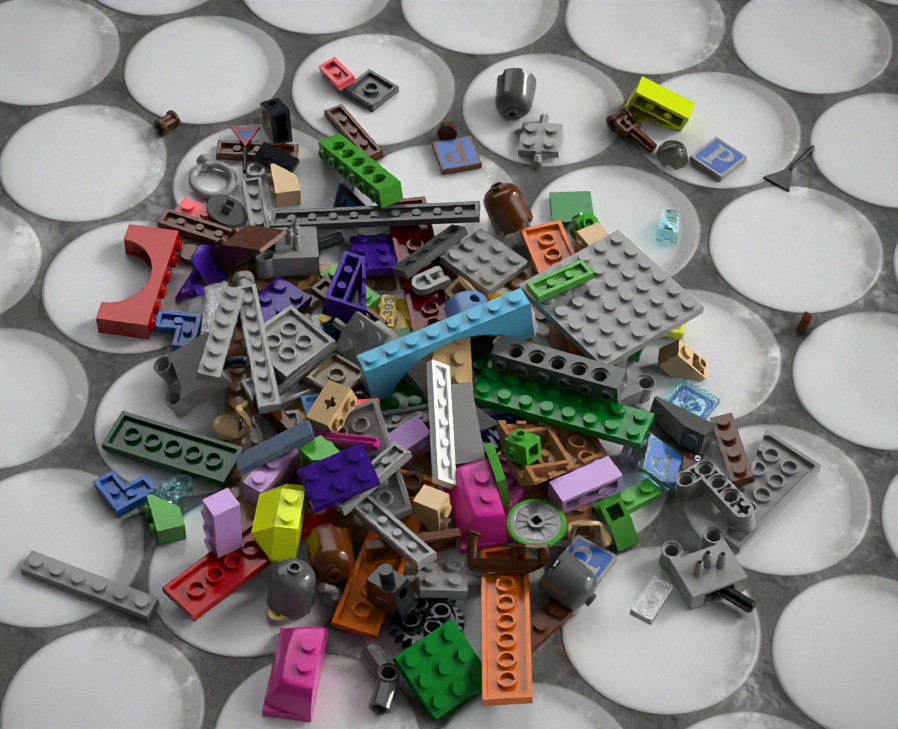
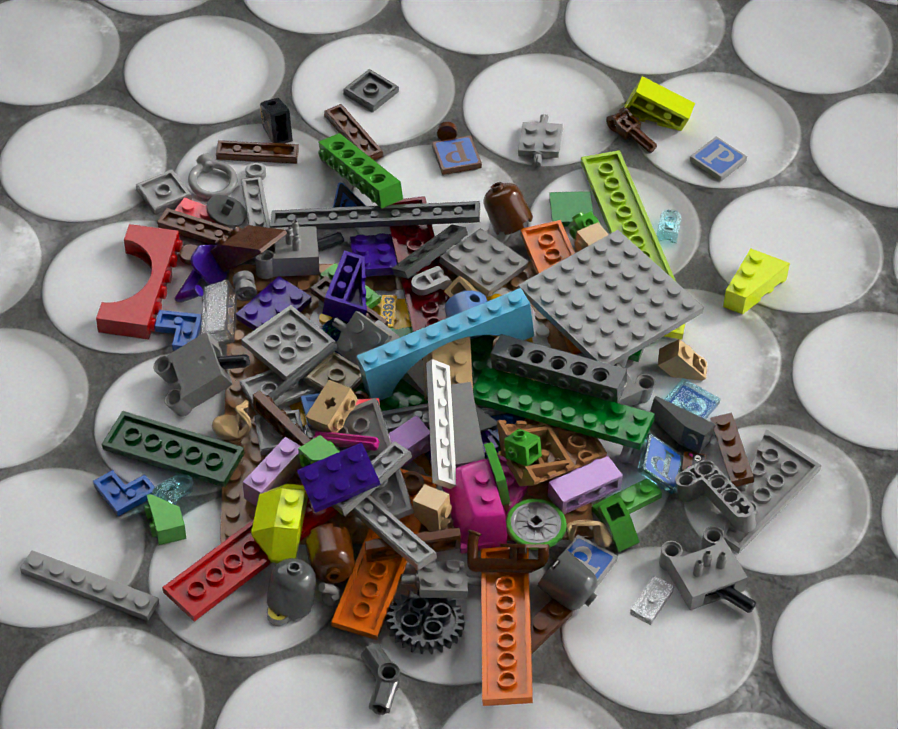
(163, 191): none -> light grey tile
(167, 122): reddish brown bush -> none
(220, 334): light grey plate -> none
(222, 523): lavender brick -> none
(245, 135): piece -> none
(258, 351): light grey tile -> none
(269, 155): black plate -> none
(274, 447): sand blue piece -> none
(284, 187): tan slope -> none
(295, 673): dark pink windscreen -> none
(337, 73): coral plate -> none
(390, 591): black torso -> none
(441, 669): green plate -> none
(515, 93): dark grey cylinder -> none
(559, 280): bright green plate -> none
(622, 204): none -> lime plate
(673, 154): clear smoke hair -> none
(753, 280): none -> neon yellow wedge
(783, 177): black piece -> none
(804, 322): reddish brown tile -> none

